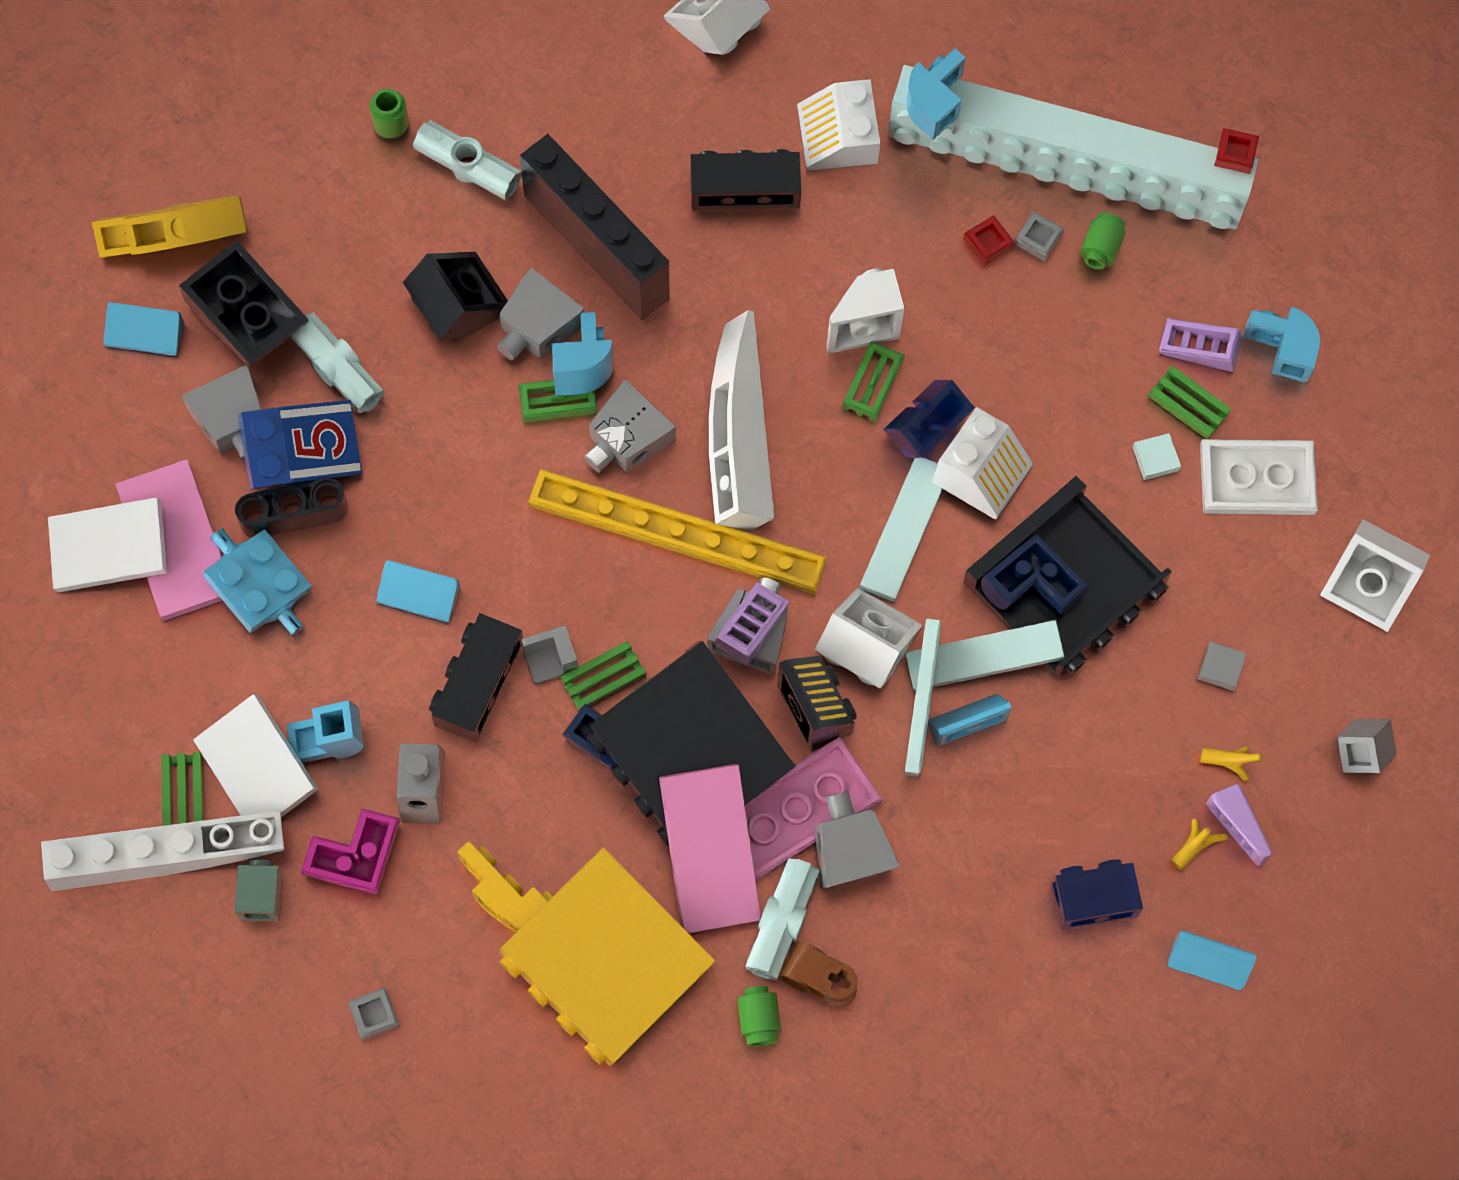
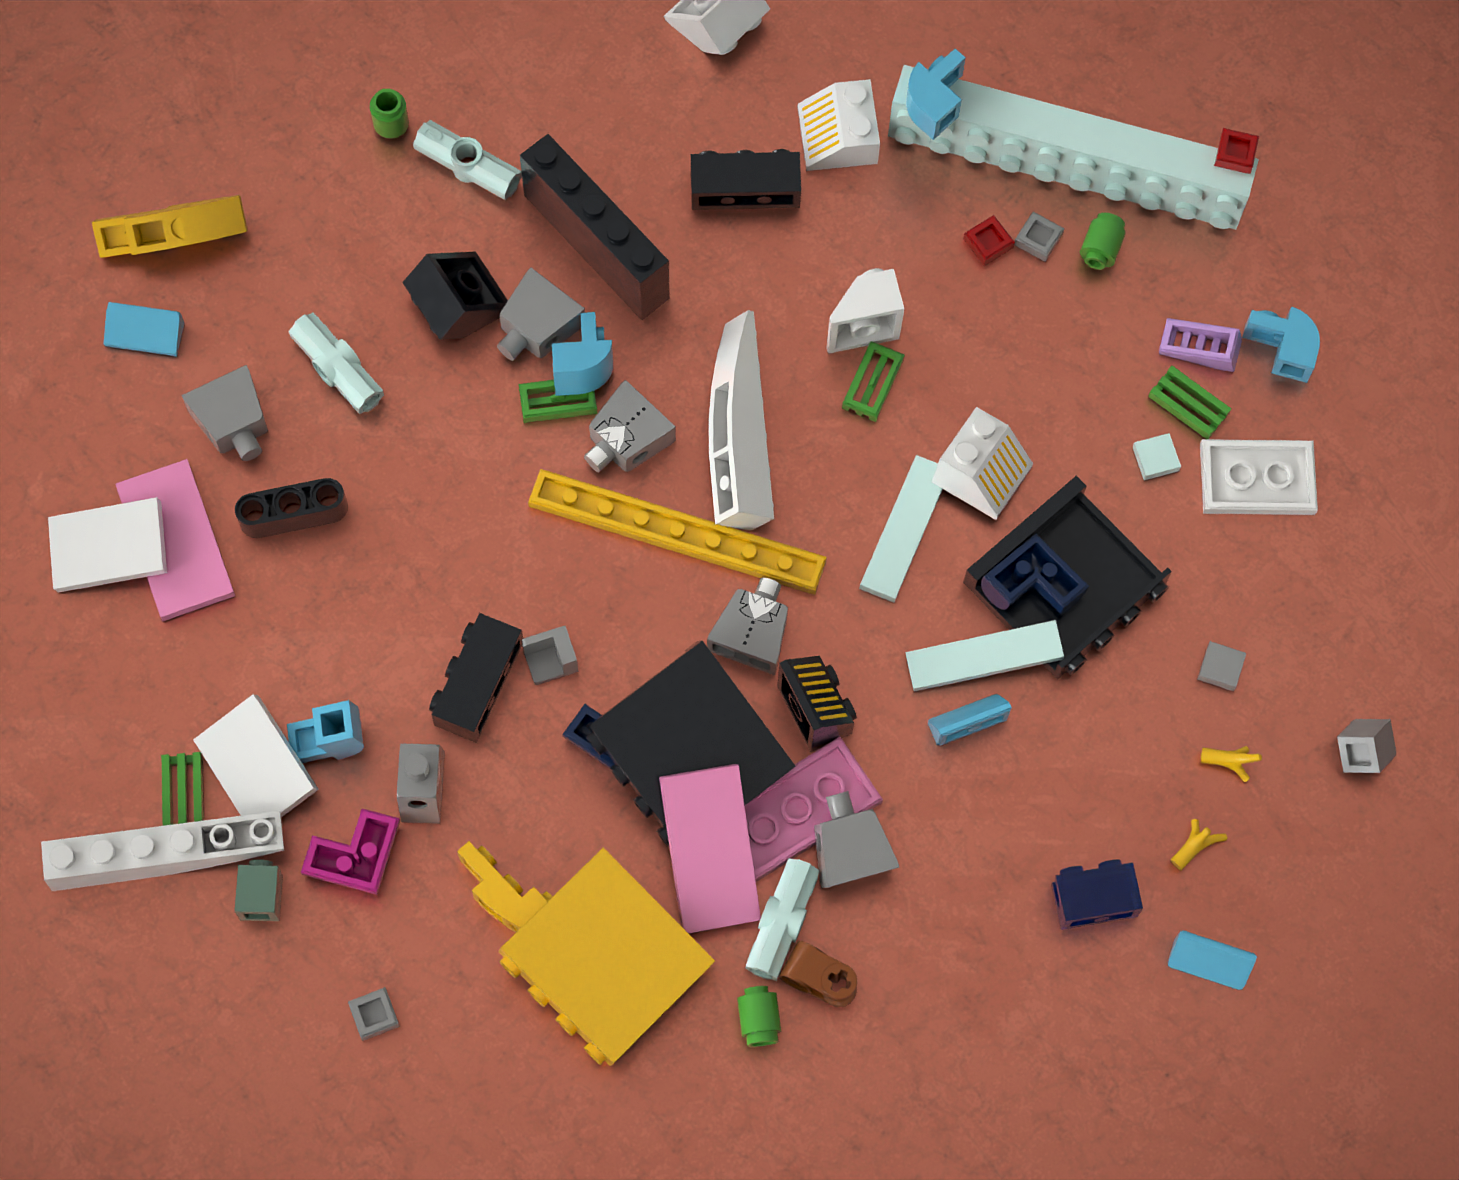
(242, 304): black slope -> none
(257, 581): medium azure plate -> none
(299, 444): blue slope -> none
(418, 591): medium azure slope -> none
(597, 663): bright green tile -> none
(737, 648): lavender slope -> none
(867, 638): white slope -> none
(923, 698): light aqua tile -> none
(938, 406): clear blue piece -> none
(1236, 815): lavender slope -> none
(1375, 575): white slope -> none

